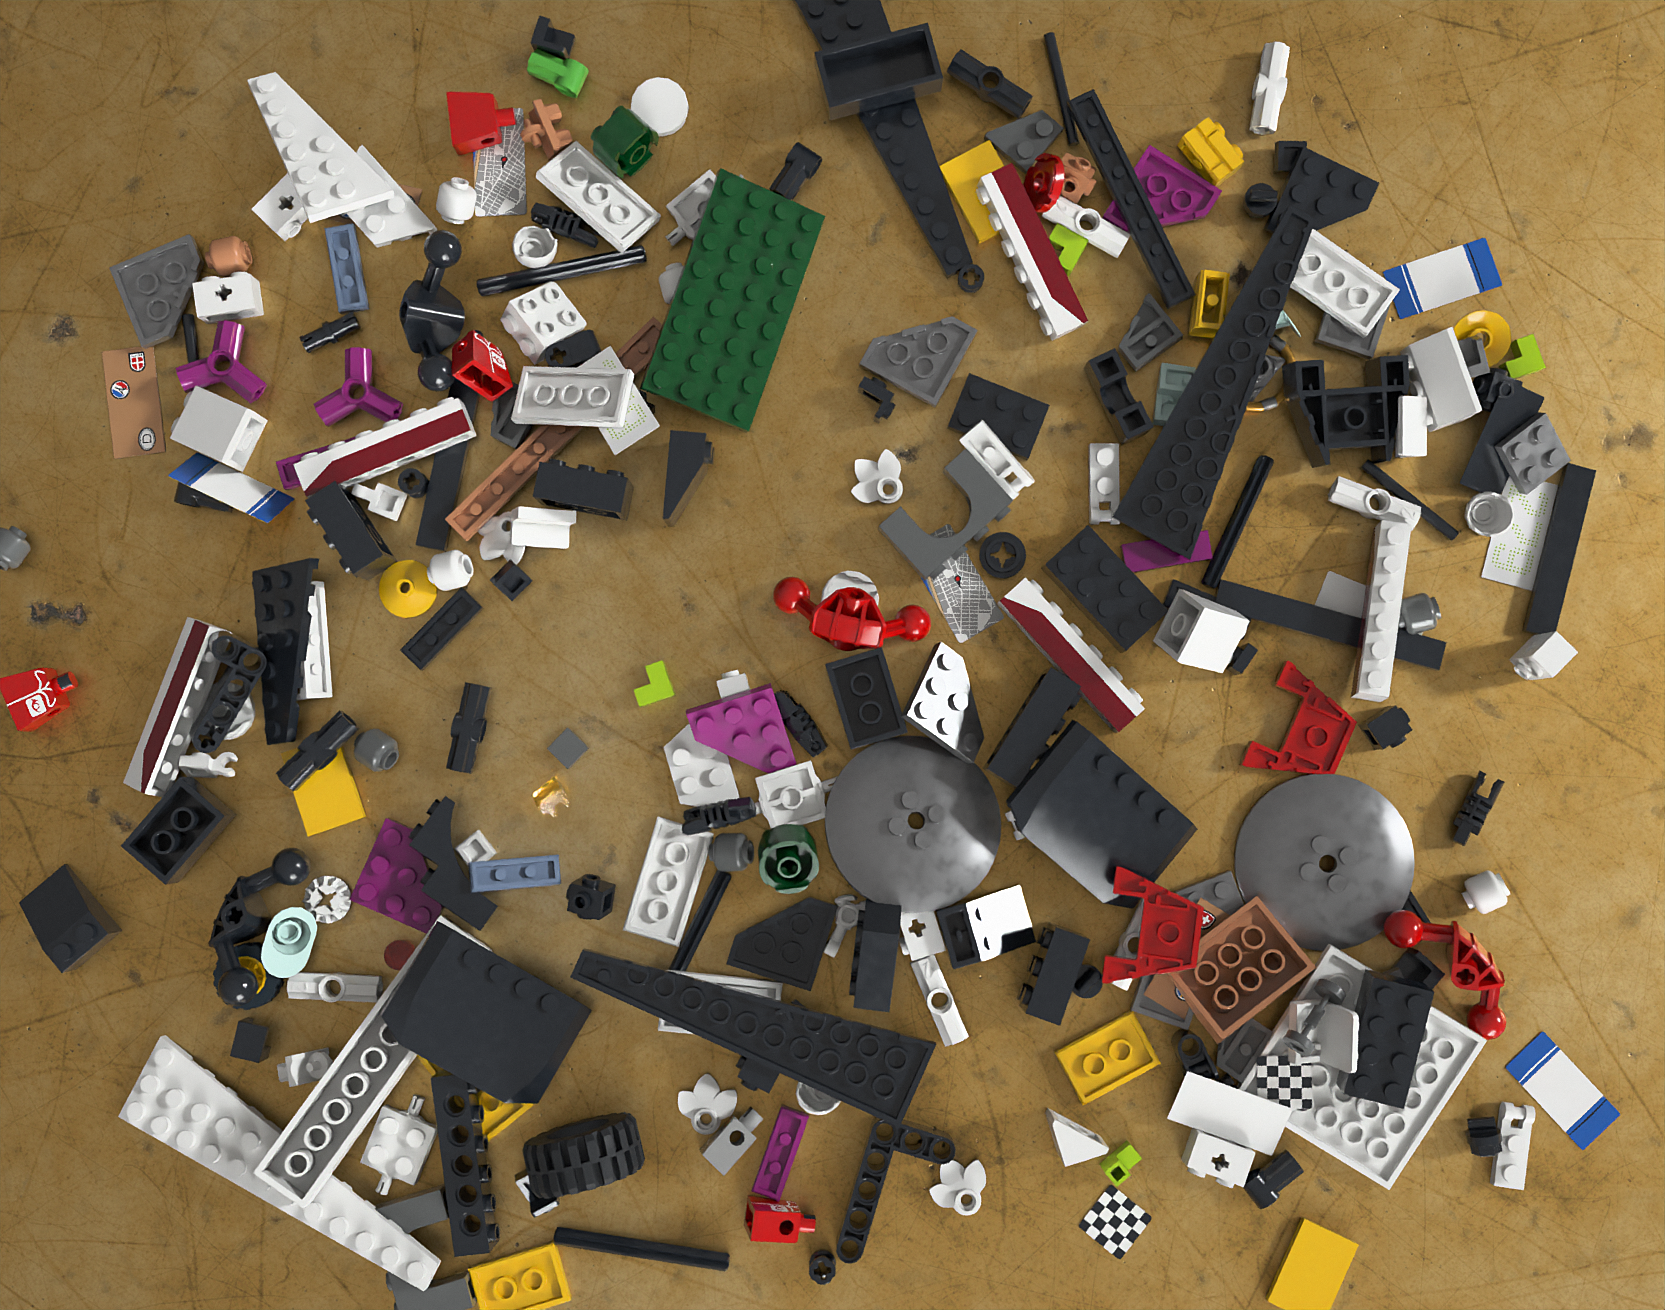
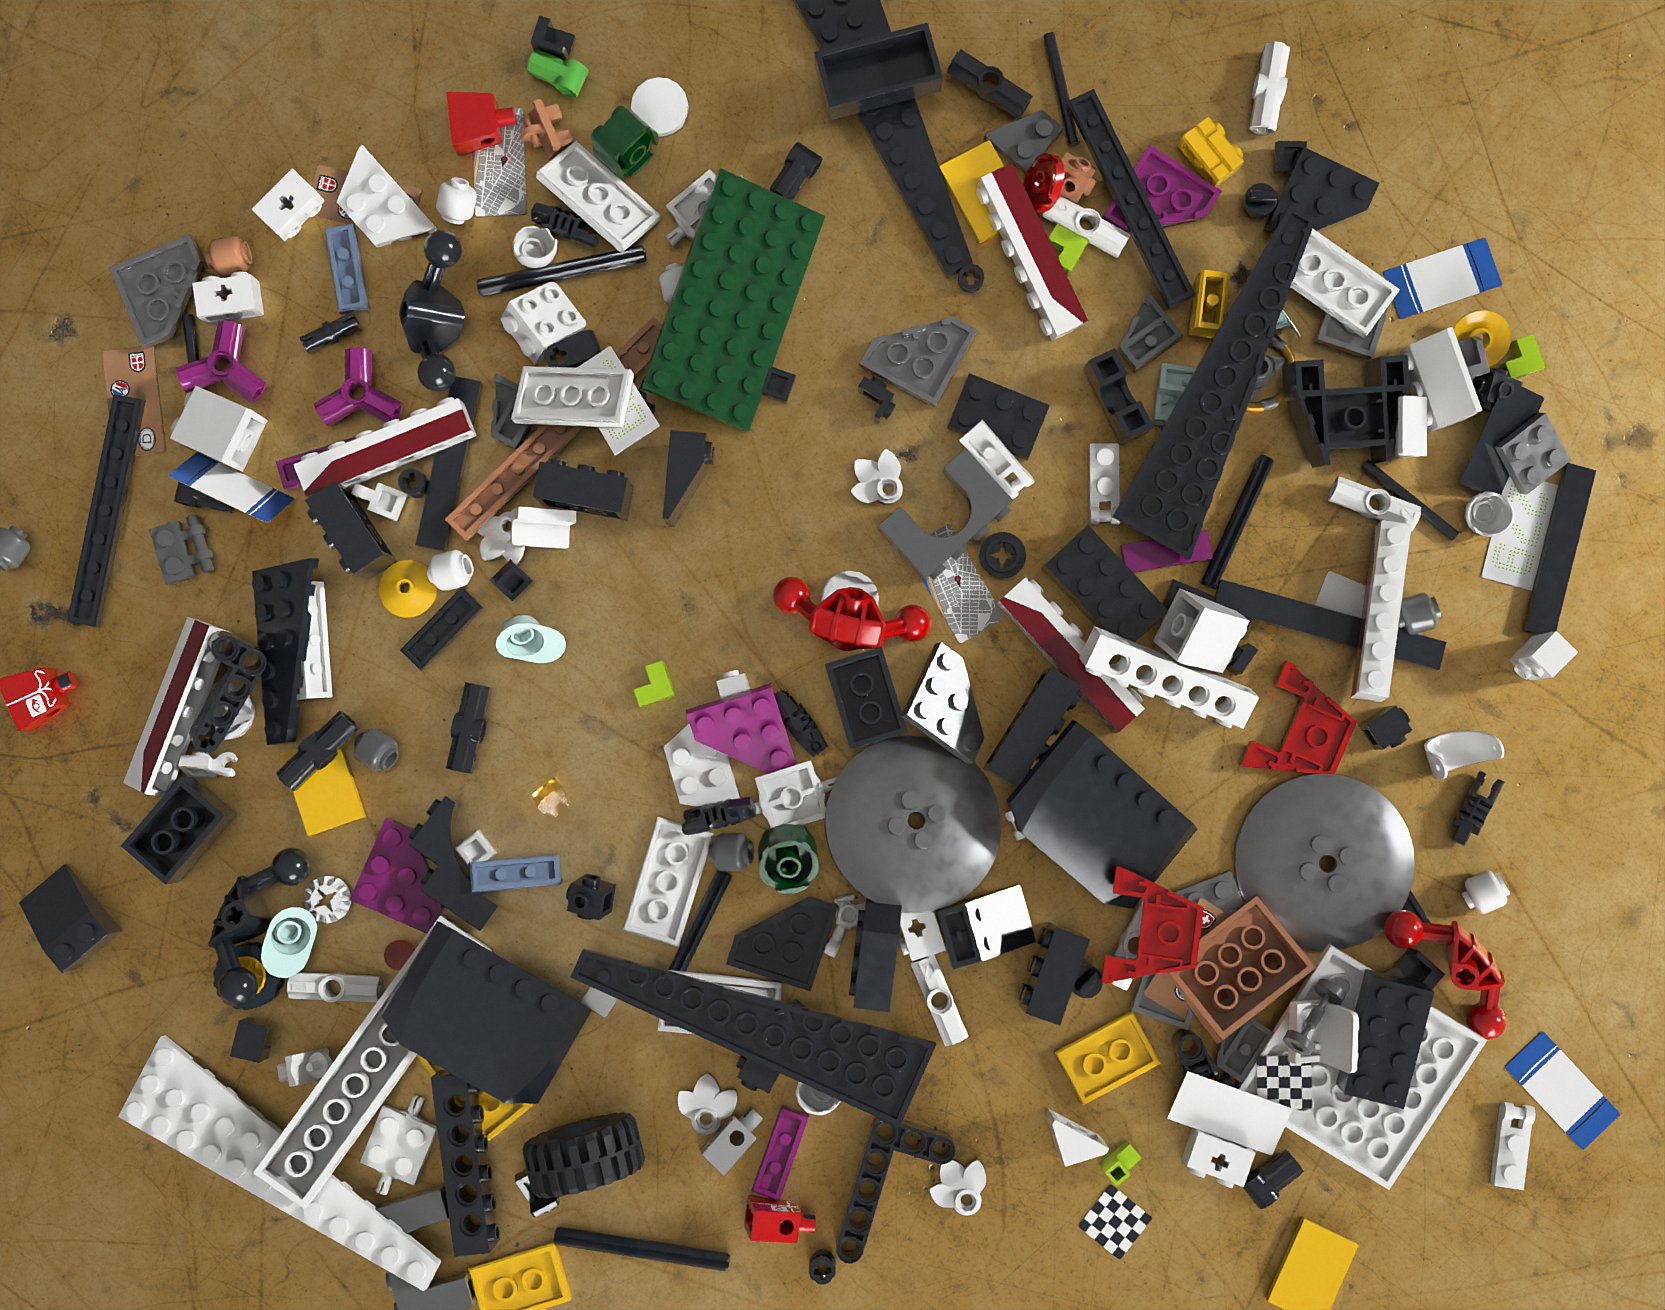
(106, 511): none -> black tile
(173, 550): none -> dark grey plate
(319, 162): white wing -> none
(480, 366): red torso -> none
(529, 641): none -> light aqua piece
(568, 748): dark grey tile -> none
(598, 1001): none -> white tile
(778, 385): none -> black tile
(1103, 645): none -> white brick
(1461, 749): none -> white piece
(1484, 1136): black piece -> none

